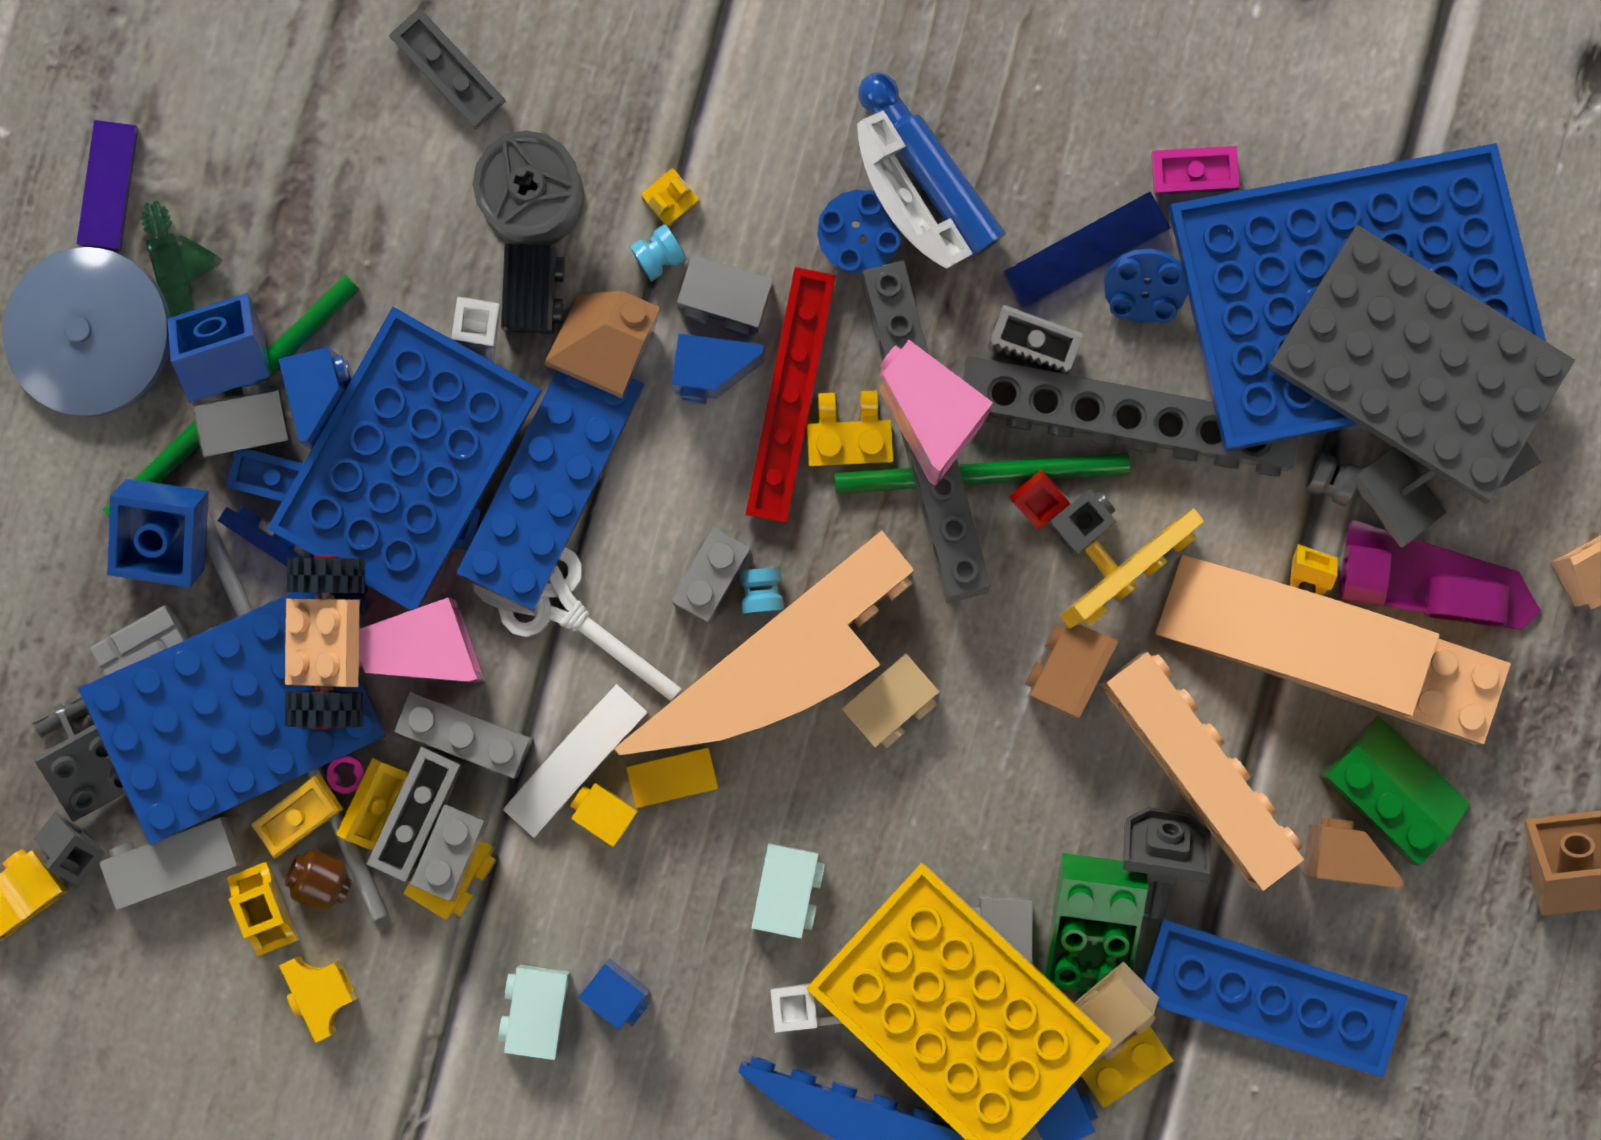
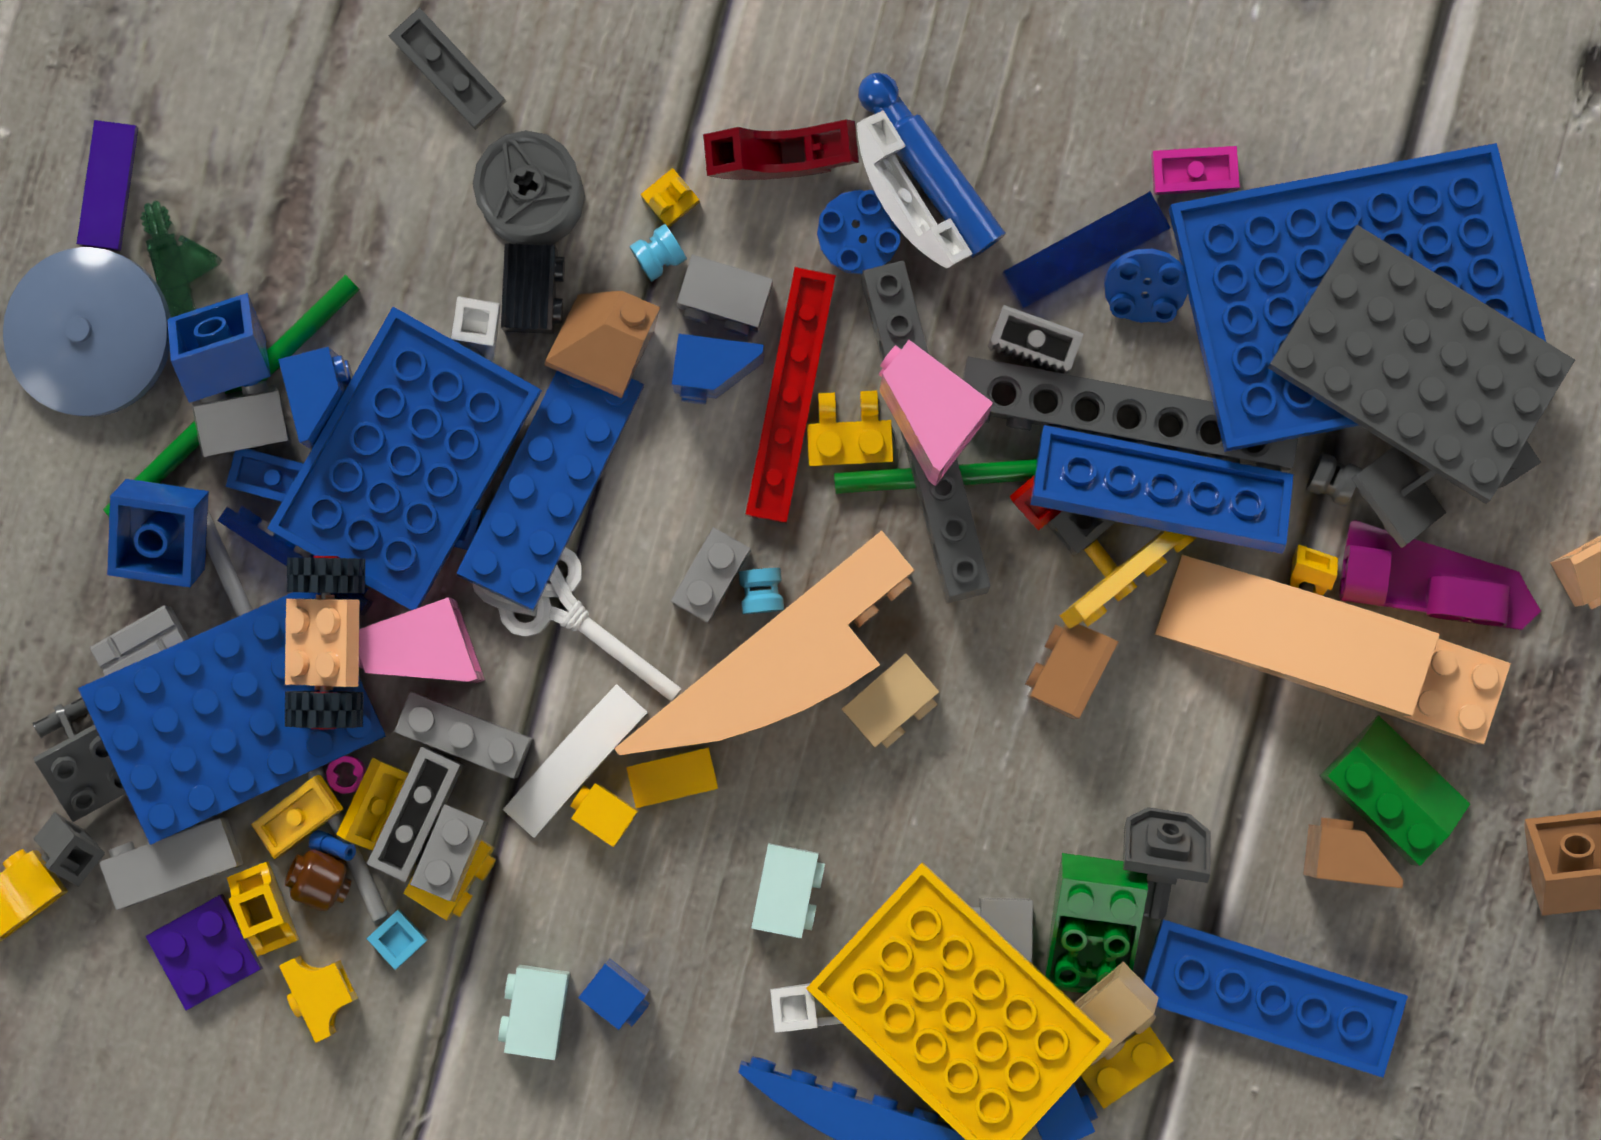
(204, 952): none -> dark purple plate
(328, 844): none -> blue piece
(397, 939): none -> medium azure plate
(781, 154): none -> dark red arch
(1162, 489): none -> blue plate
(1202, 772): light nougat brick -> none

